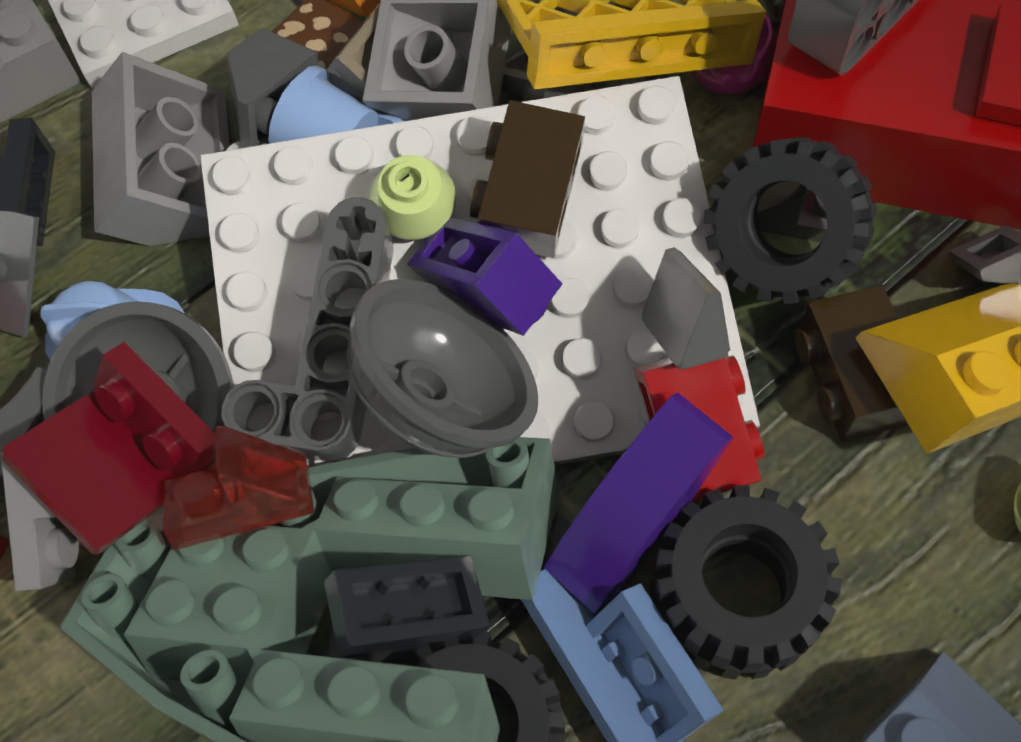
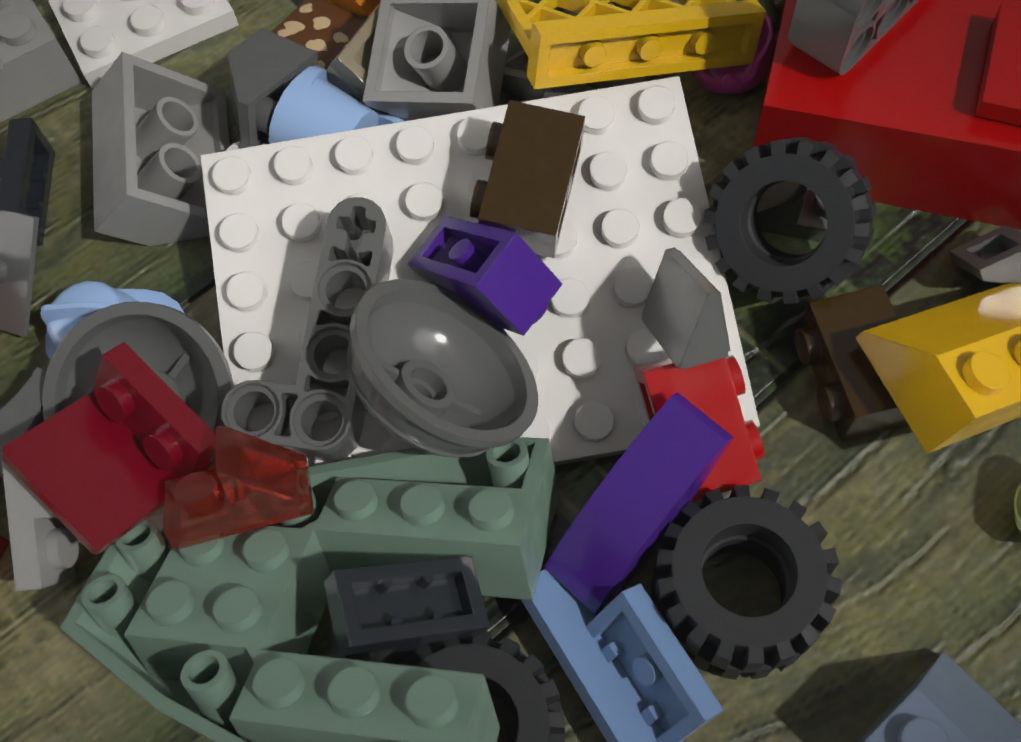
(414, 196): yellowish green cone -> none

